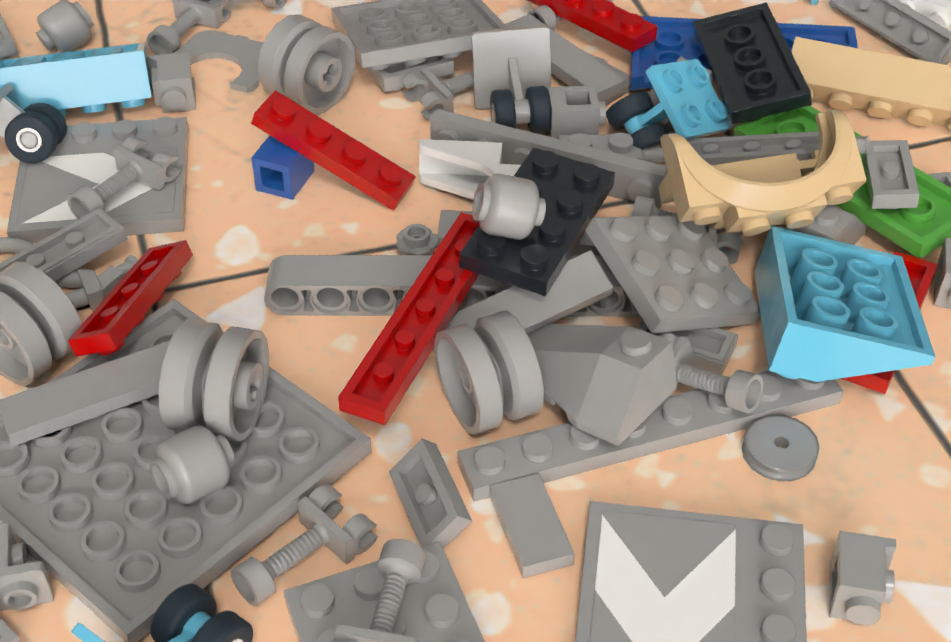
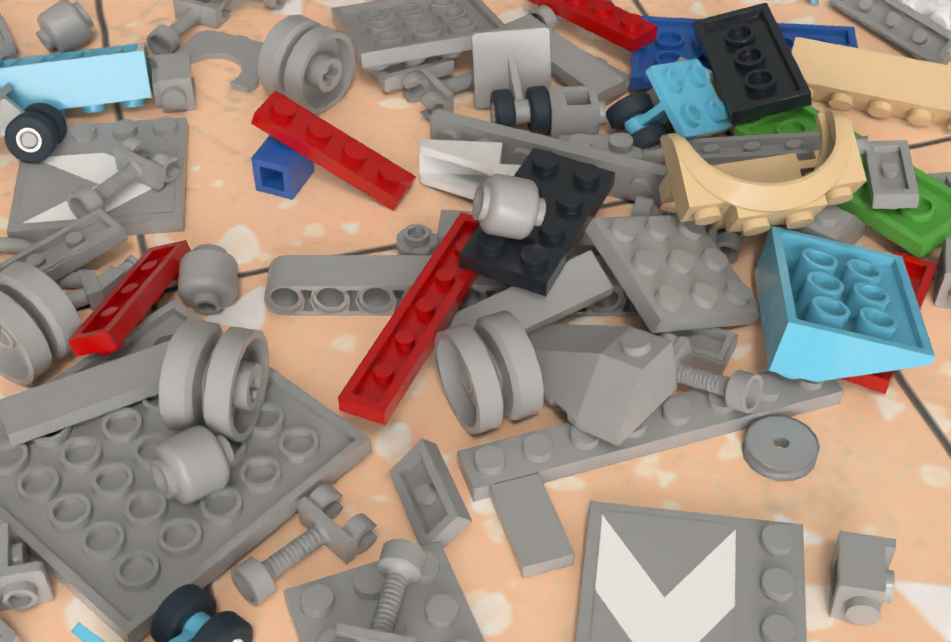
(208, 279): none -> light grey head

